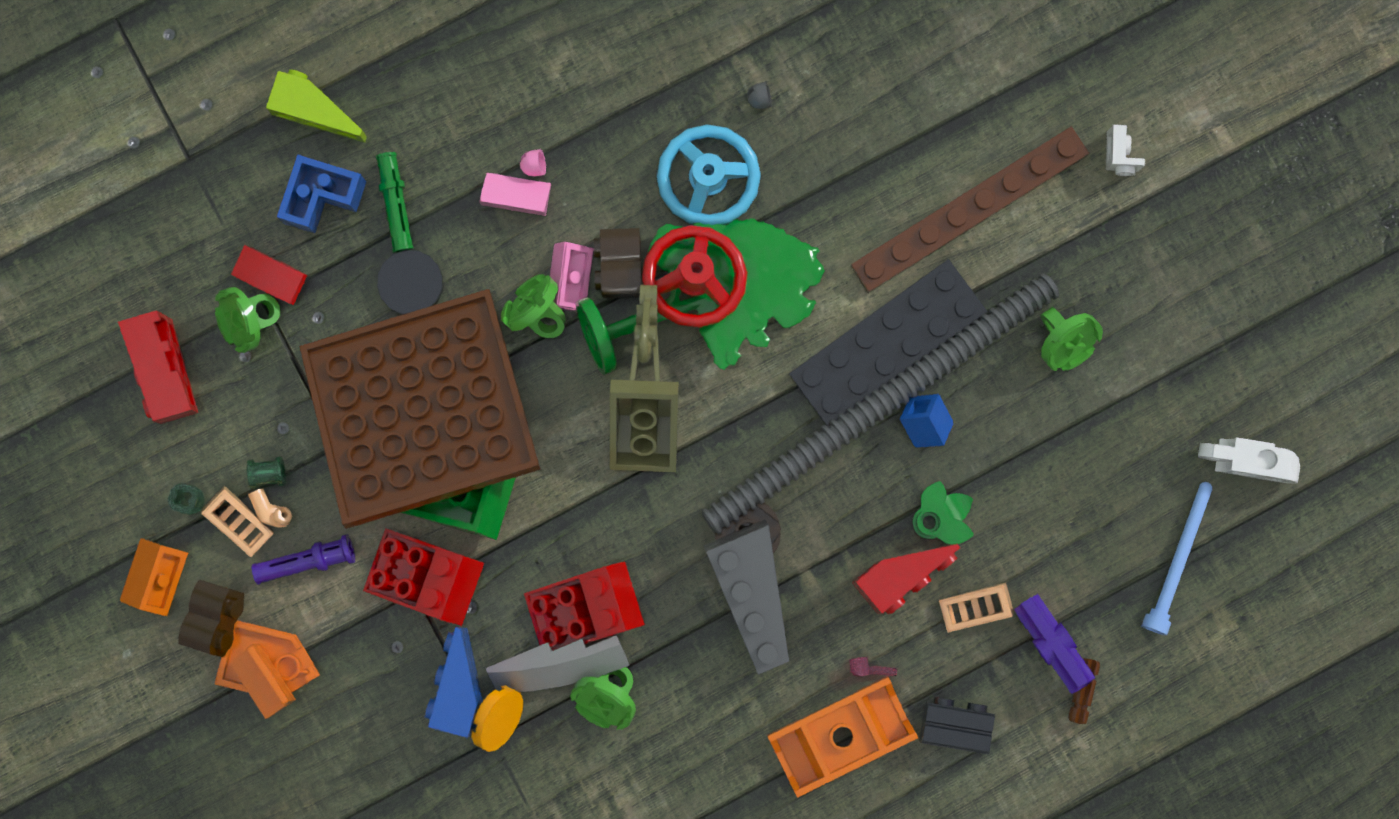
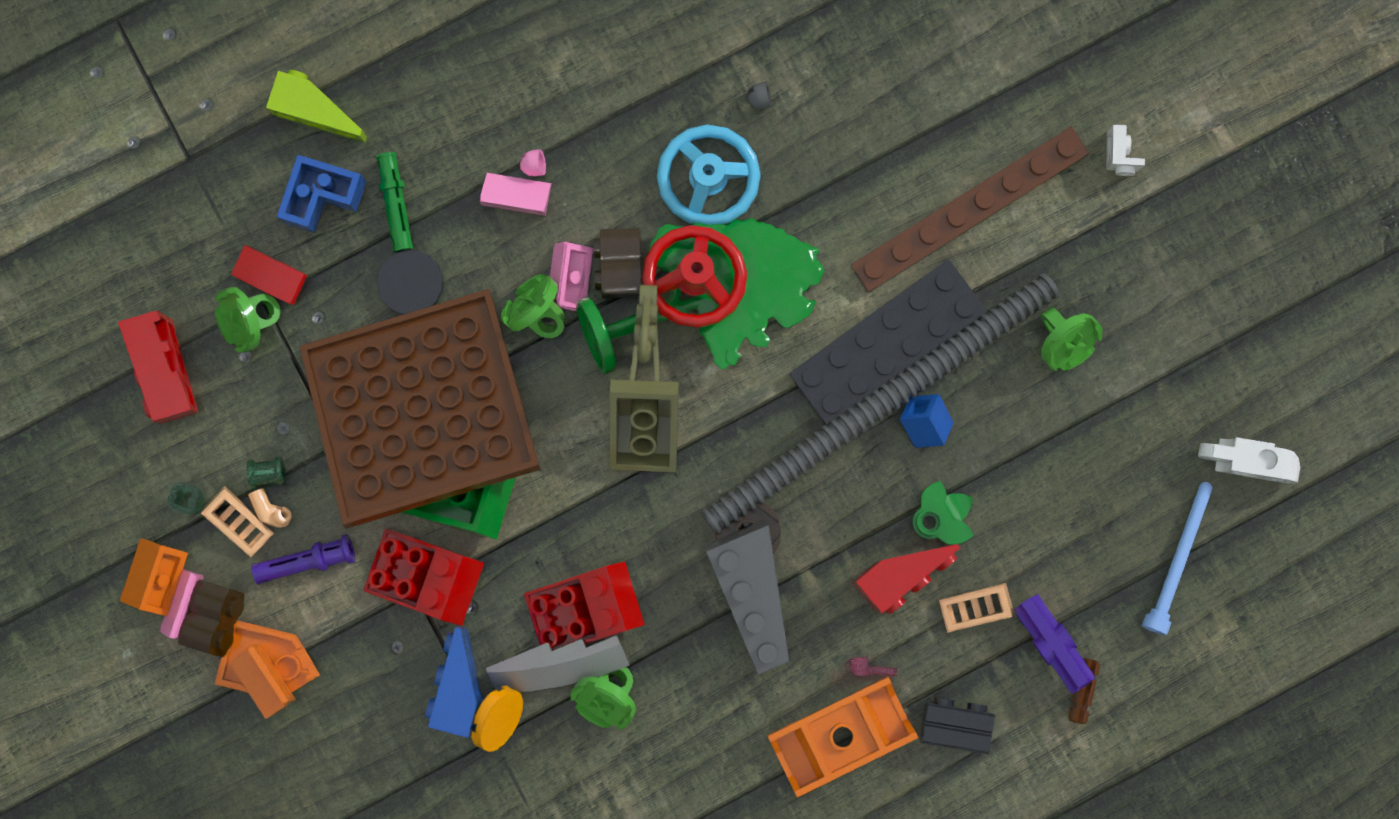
(180, 604): none -> bright pink slope

